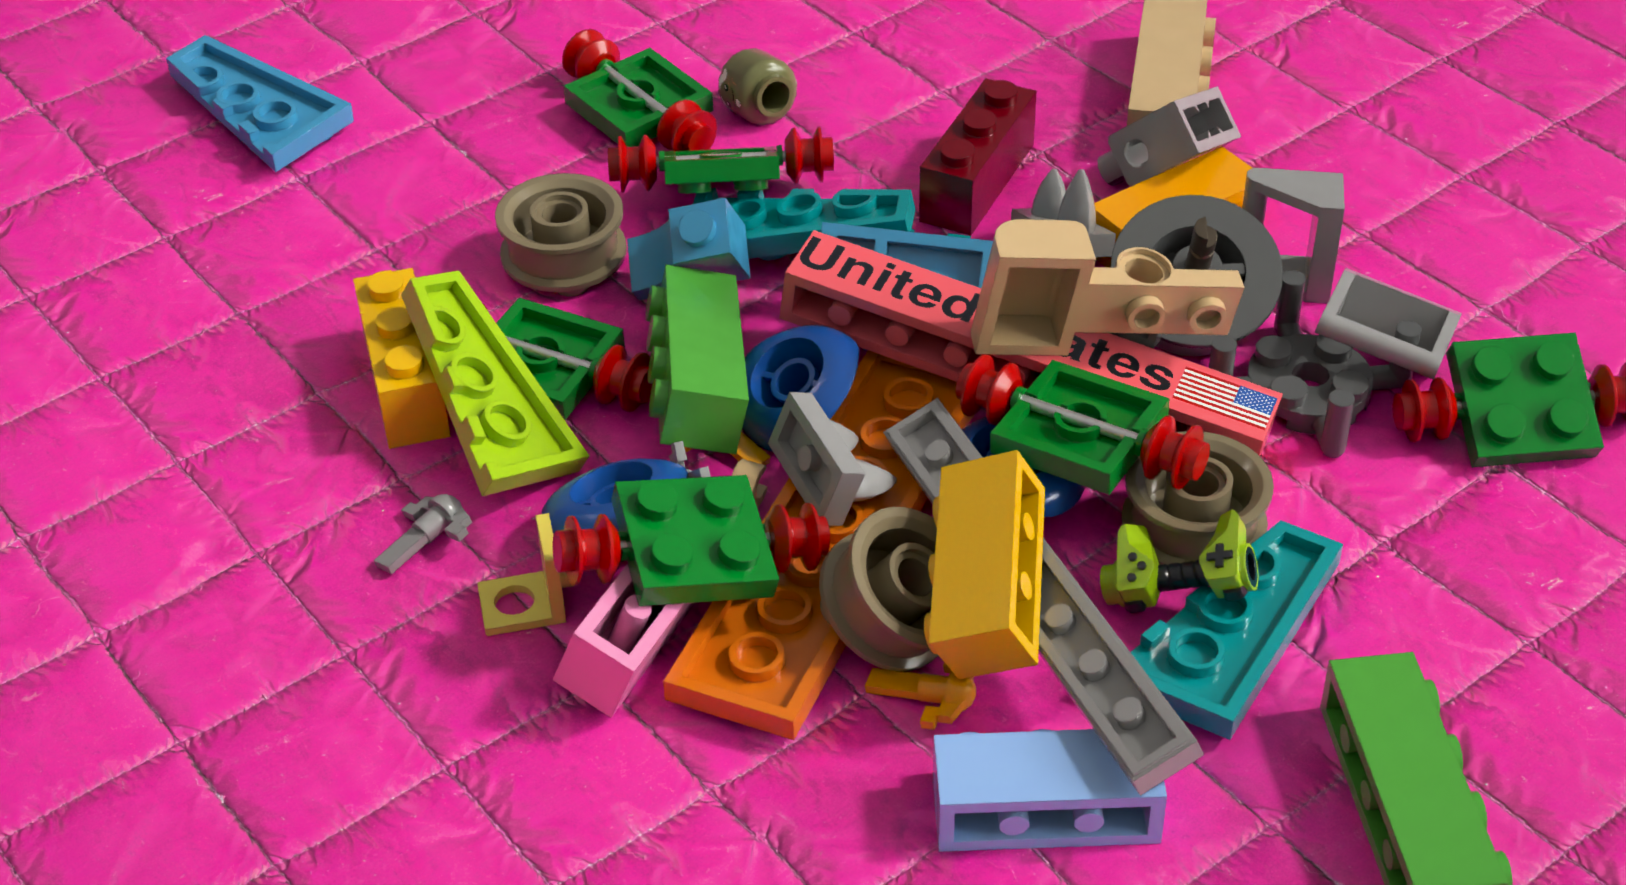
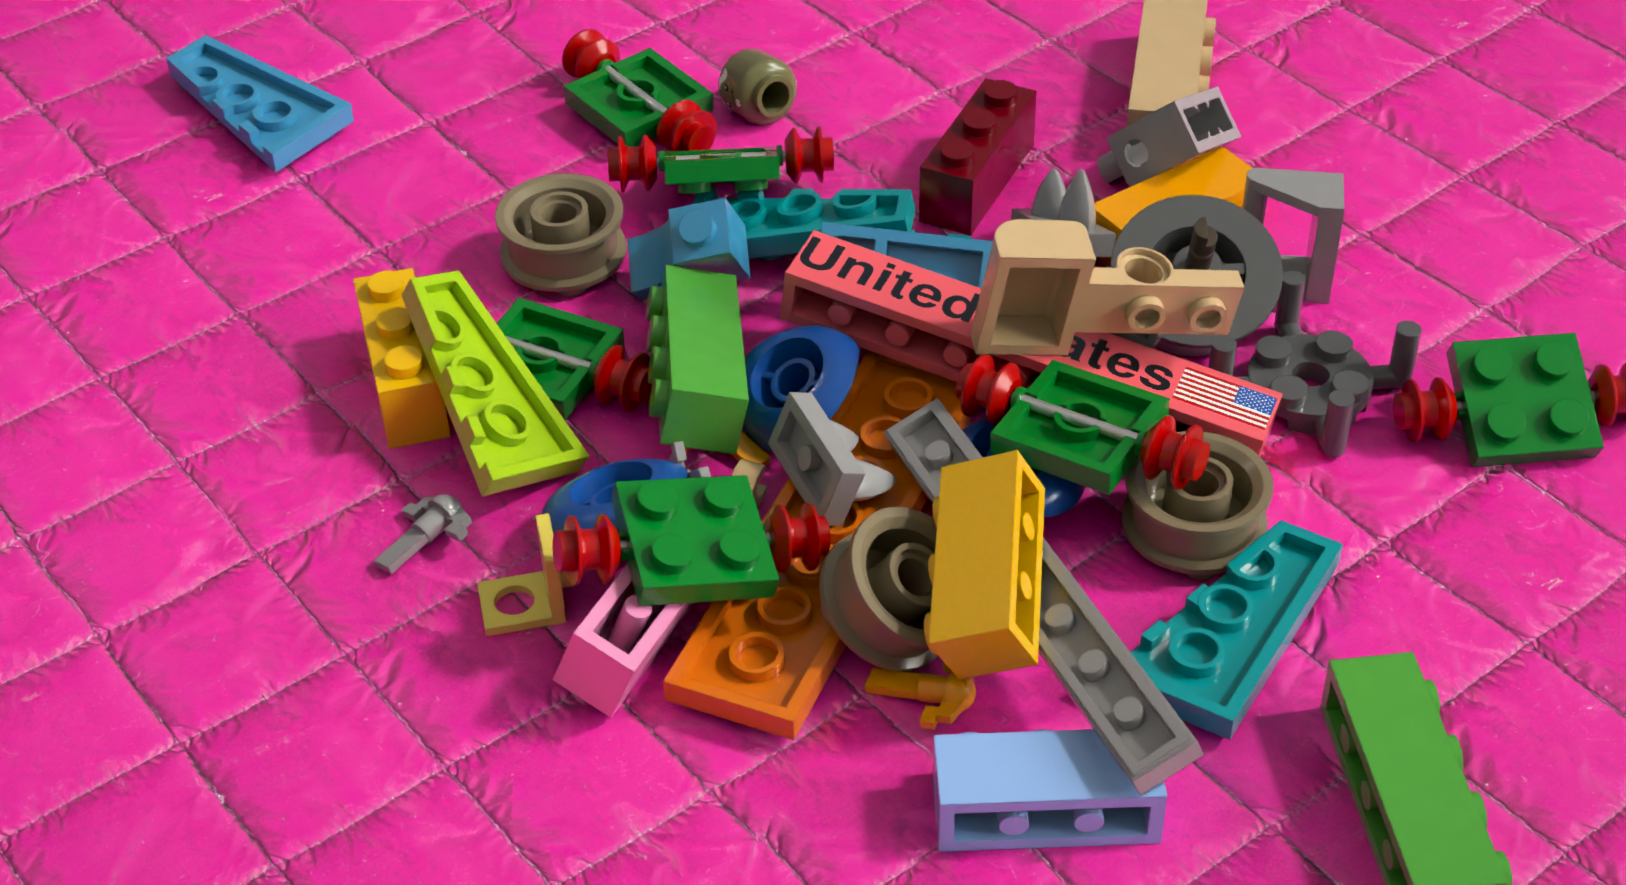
(1137, 578): lime piece -> none
(1366, 315): light grey tile -> none

